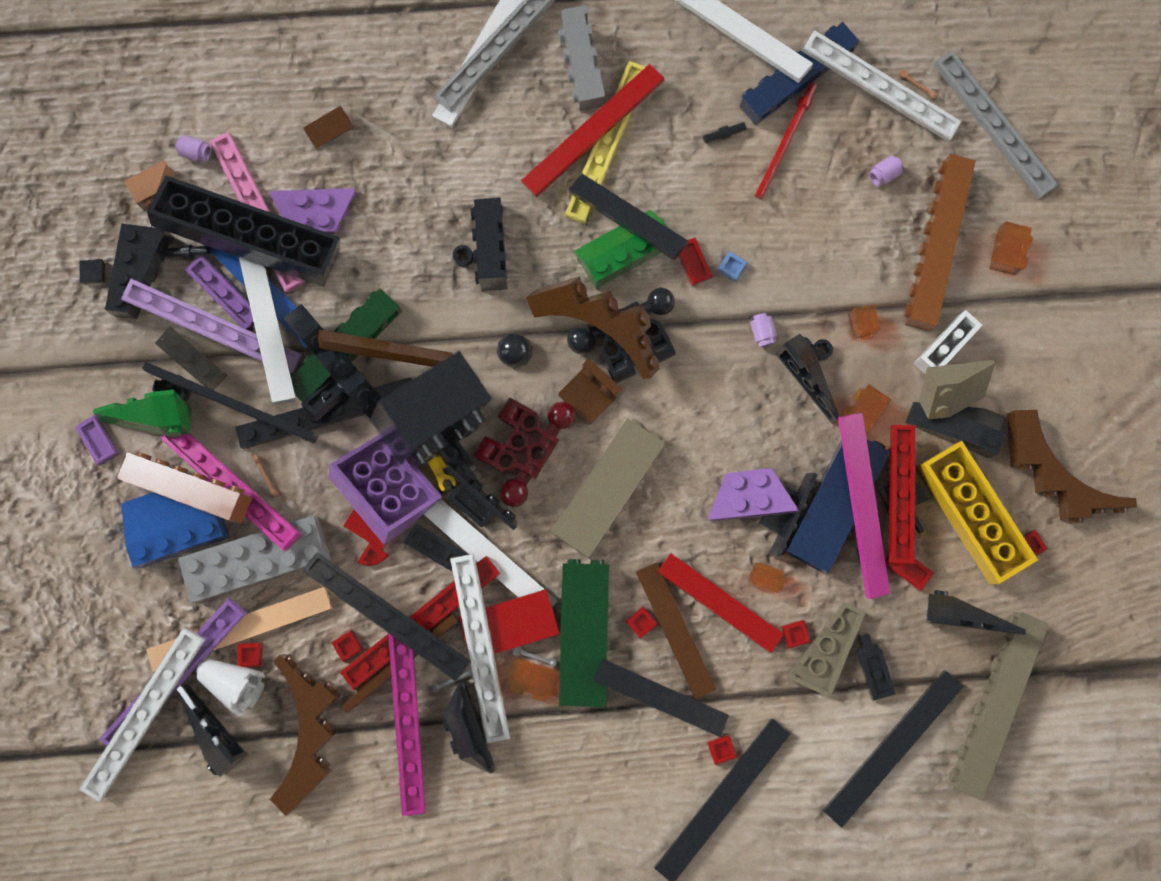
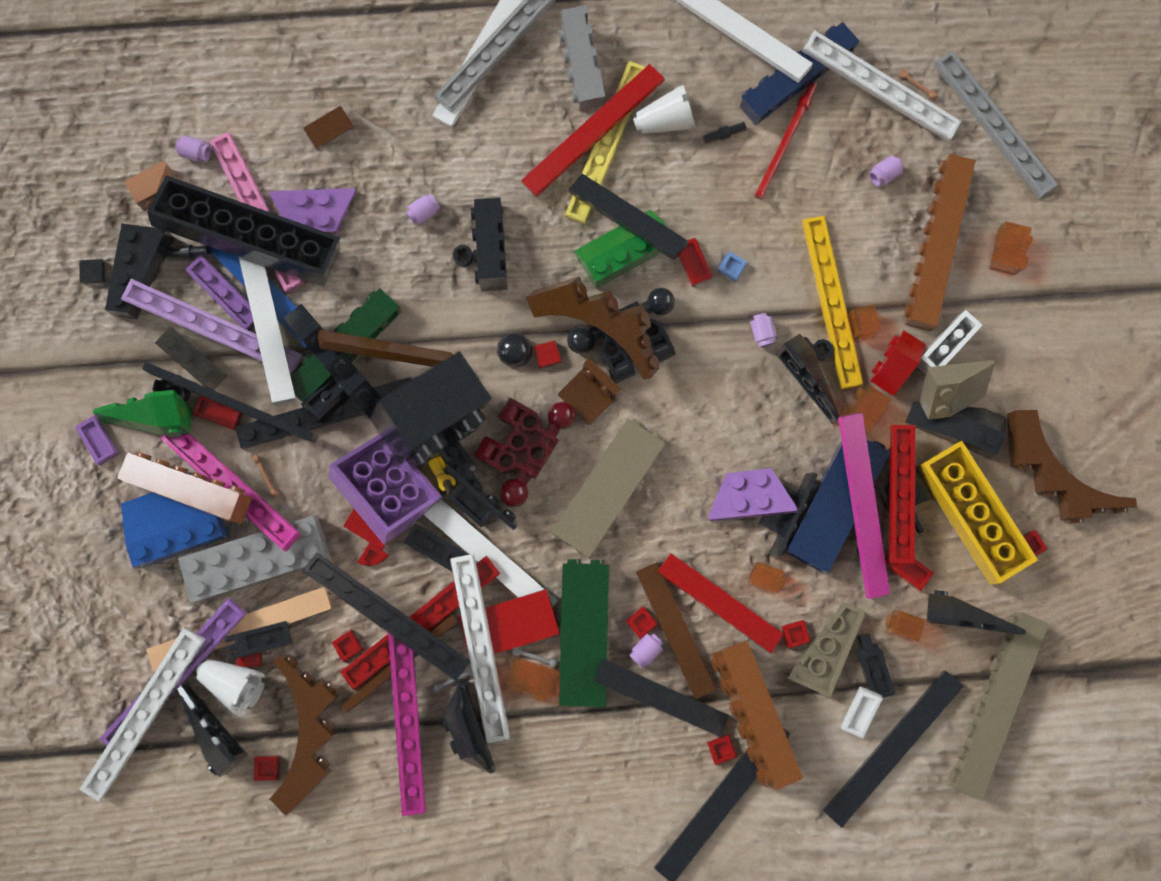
(217, 413): none -> red tile
(259, 640): none -> black hinge
(266, 768): none -> red tile
(422, 209): none -> lavender brick
(547, 354): none -> red tile
(646, 650): none -> lavender brick
(666, 114): none -> white cone
(756, 716): none -> dark orange brick
(832, 302): none -> yellow tile
(861, 712): none -> white tile
(899, 362): none -> red brick
(904, 625): none -> clear orange brick

